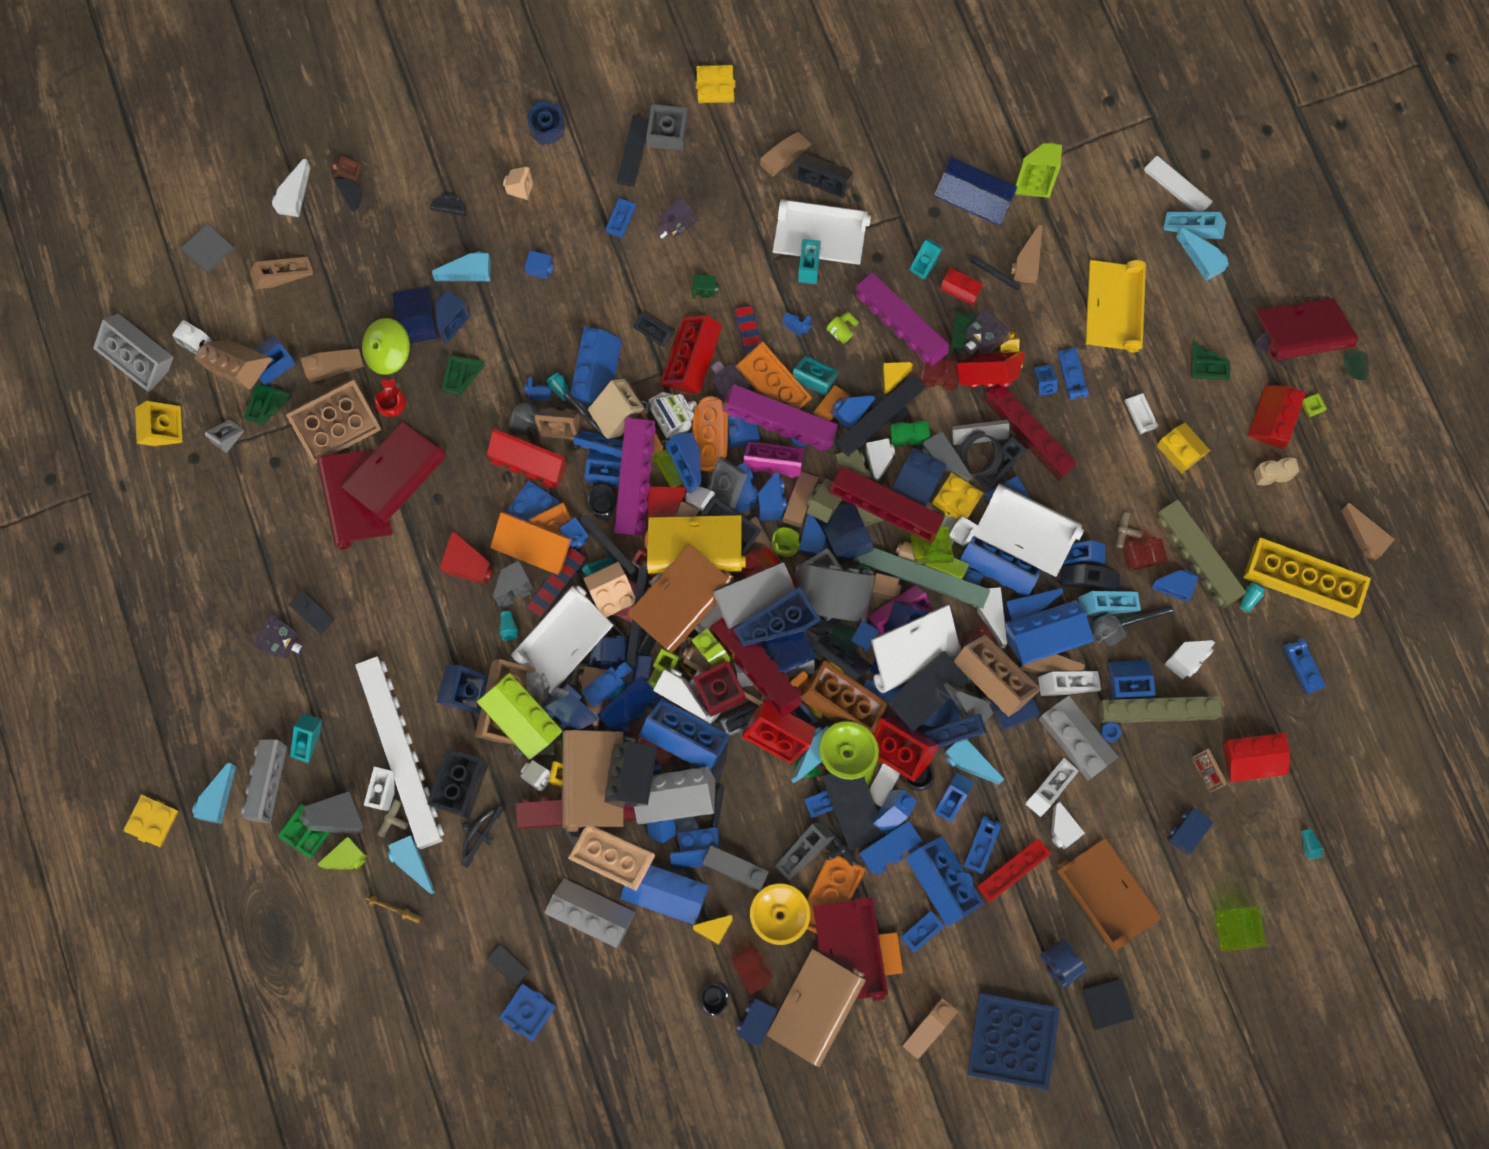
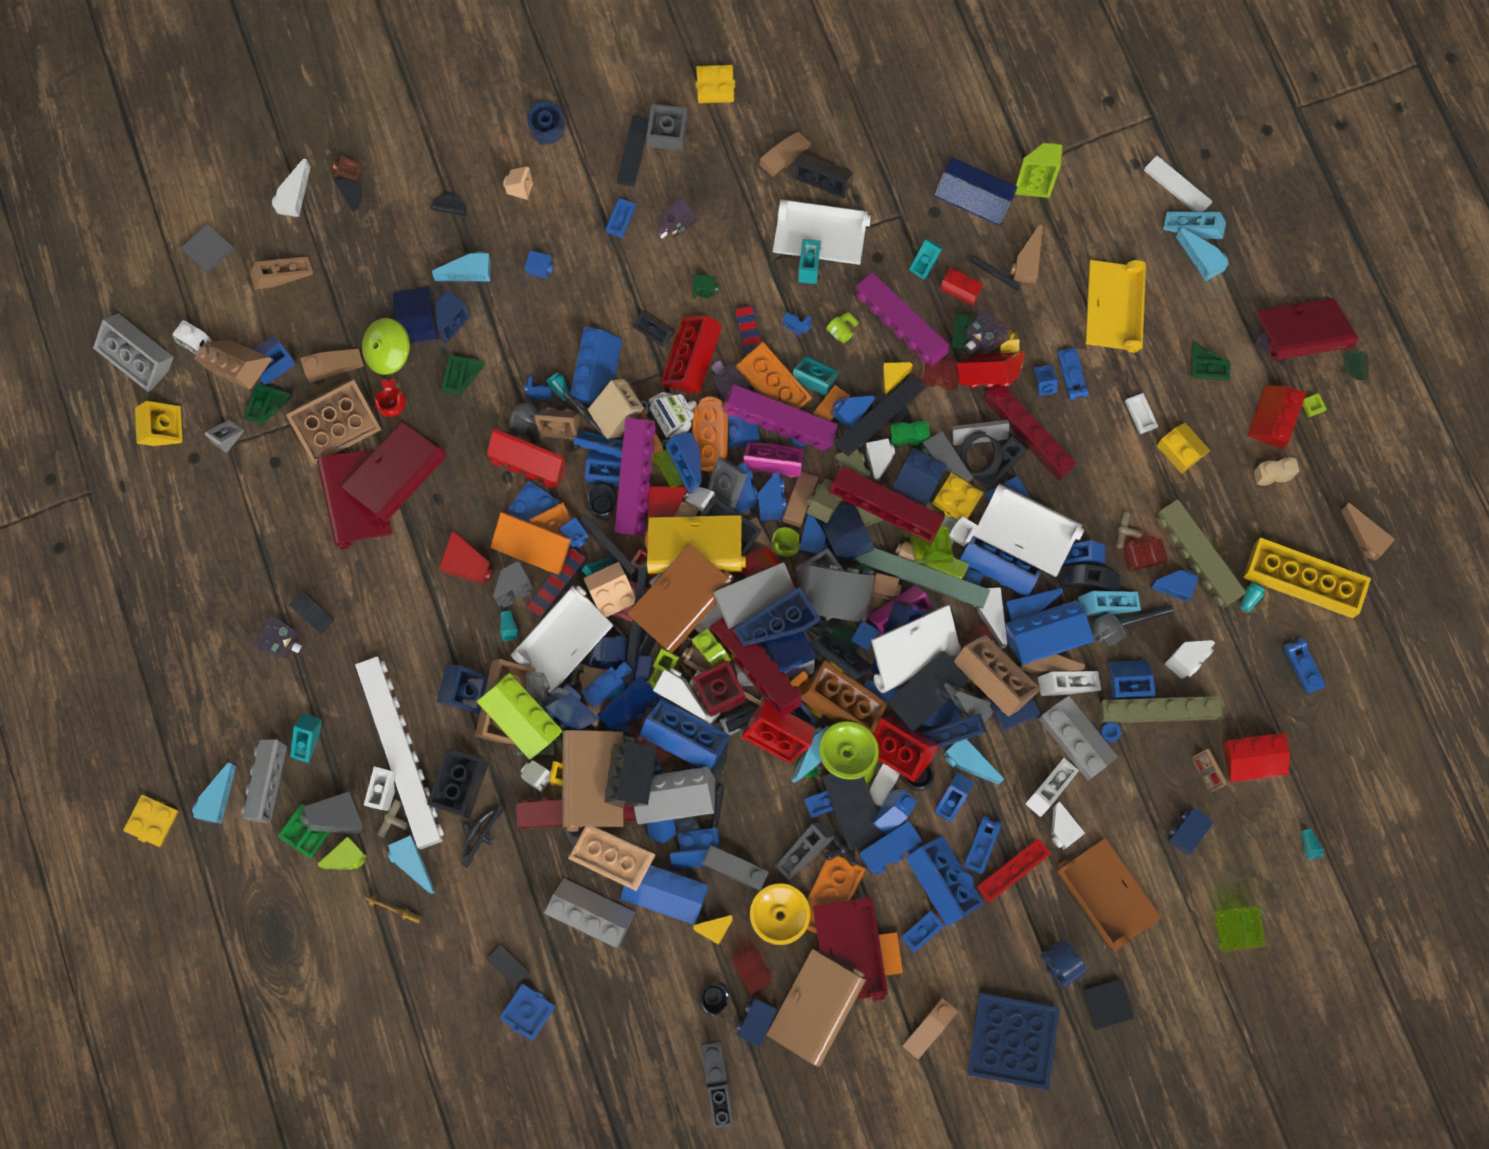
(717, 1084): none -> black slope

